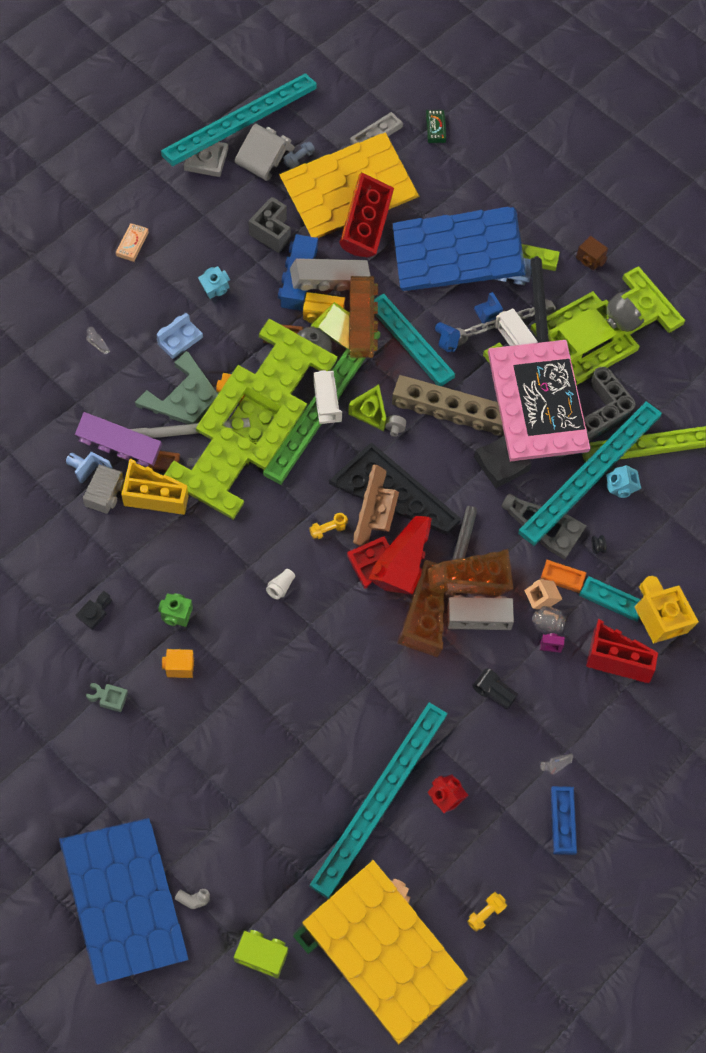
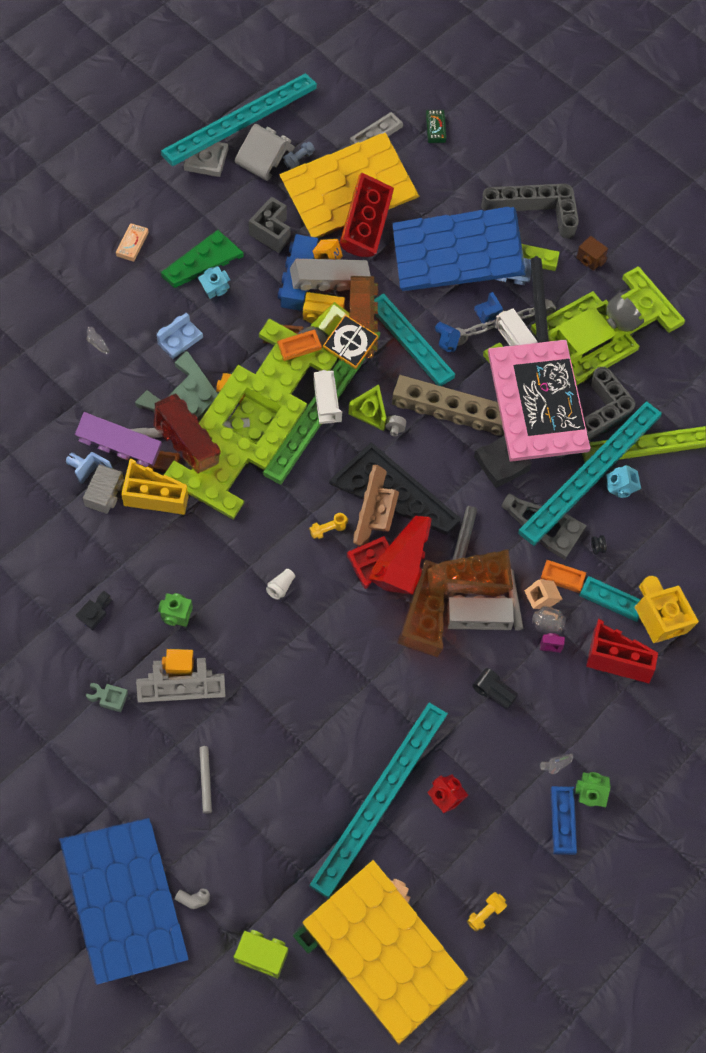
(164, 688): none -> light grey hinge
(186, 434): none -> clear red wedge
(205, 779): none -> light grey bar
(209, 253): none -> green wing
(299, 345): none -> orange tile
(328, 250): none -> light orange brick
(350, 341): none -> tile
(516, 608): none -> light grey bar
(537, 198): none -> dark grey beam
(593, 789): none -> bright green brick

